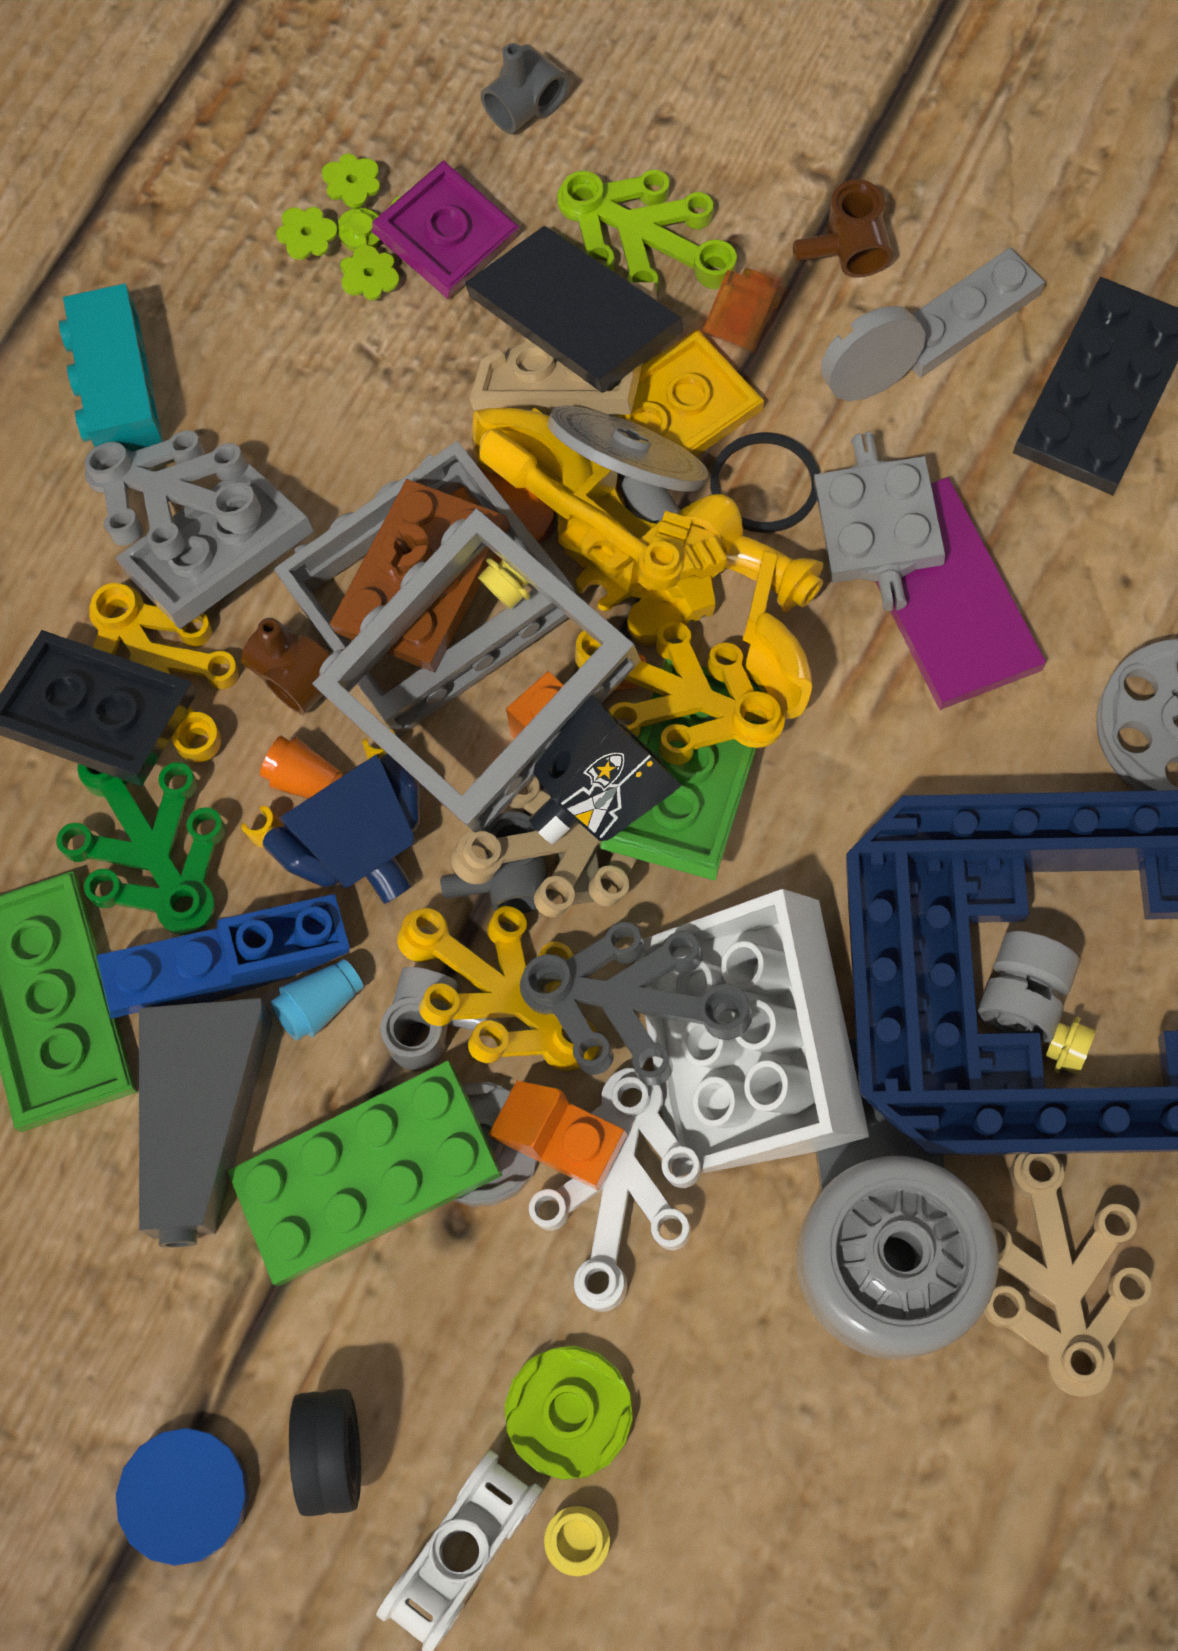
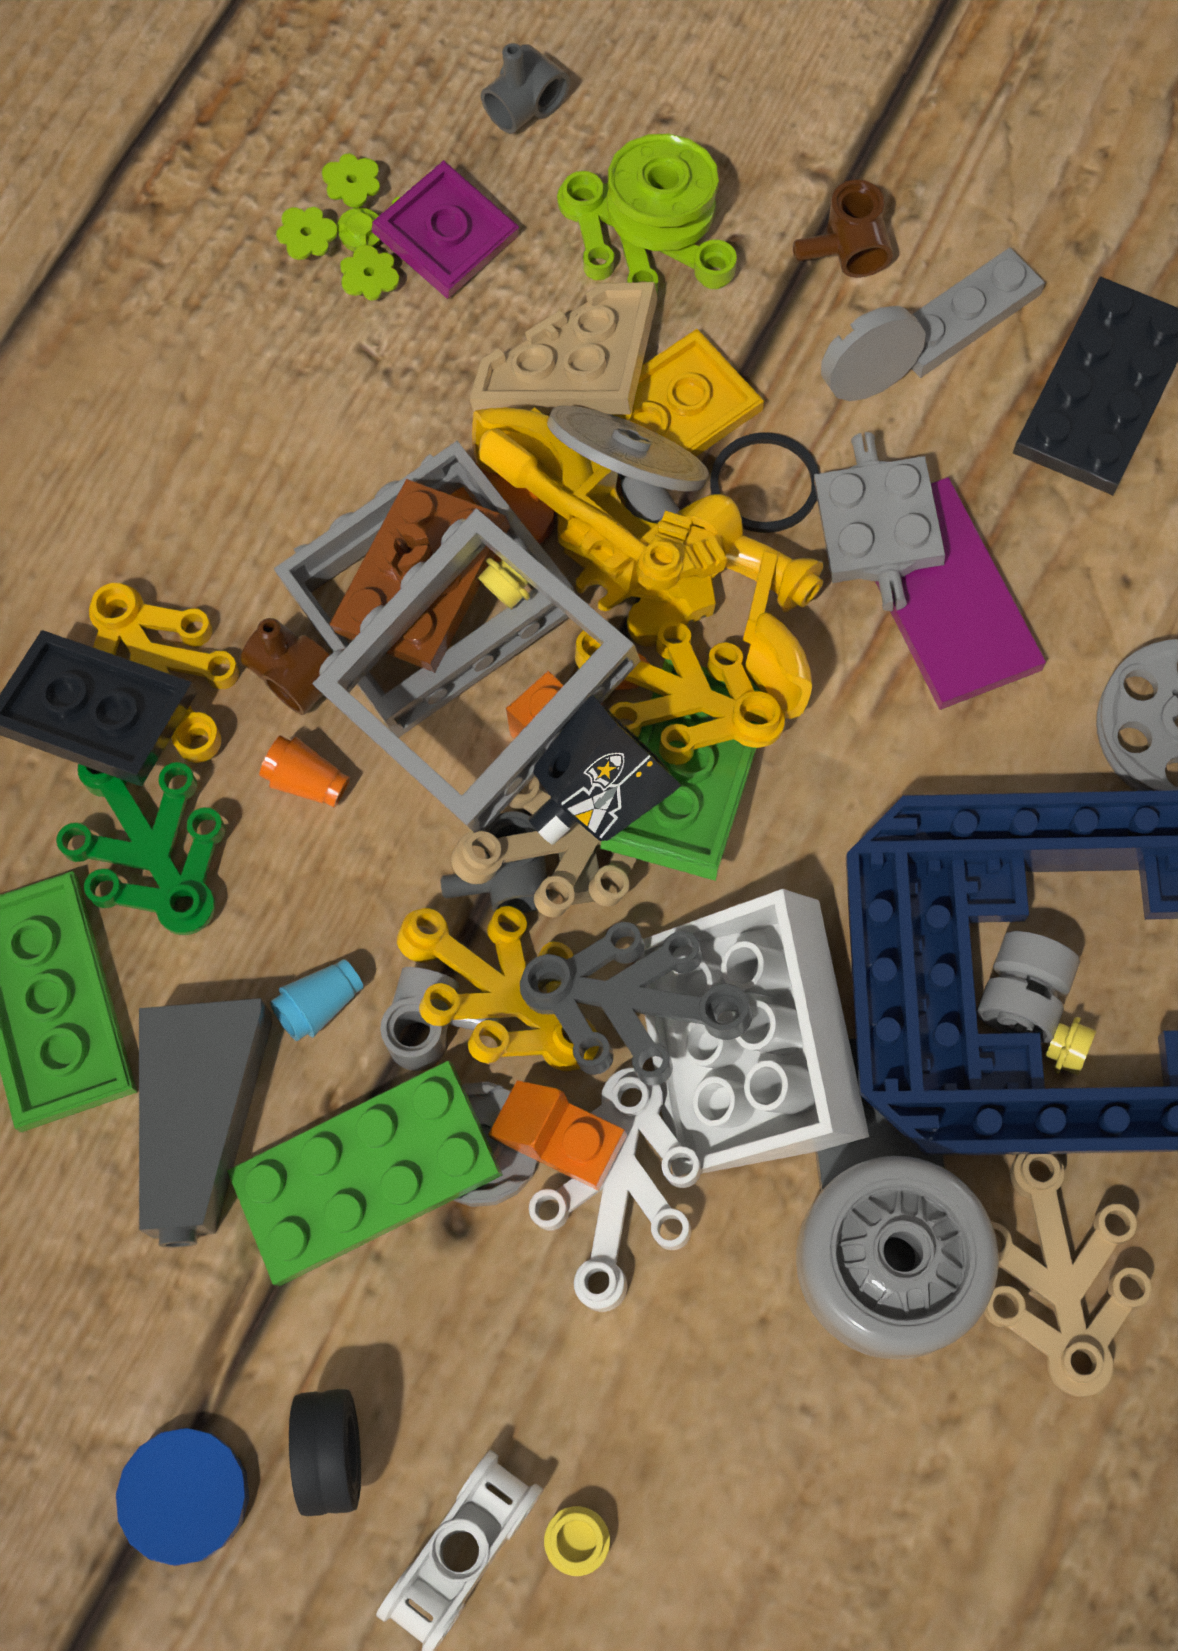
(110, 369): teal brick -> none
(114, 468): light grey plant -> none
(213, 557): light grey plate -> none
(226, 960): blue slope -> none
(349, 828): dark blue torso -> none
(568, 1412): lime tile -> none
(574, 308): black tile -> none
(662, 192): none -> lime wheel
(742, 309): clear orange bracket -> none

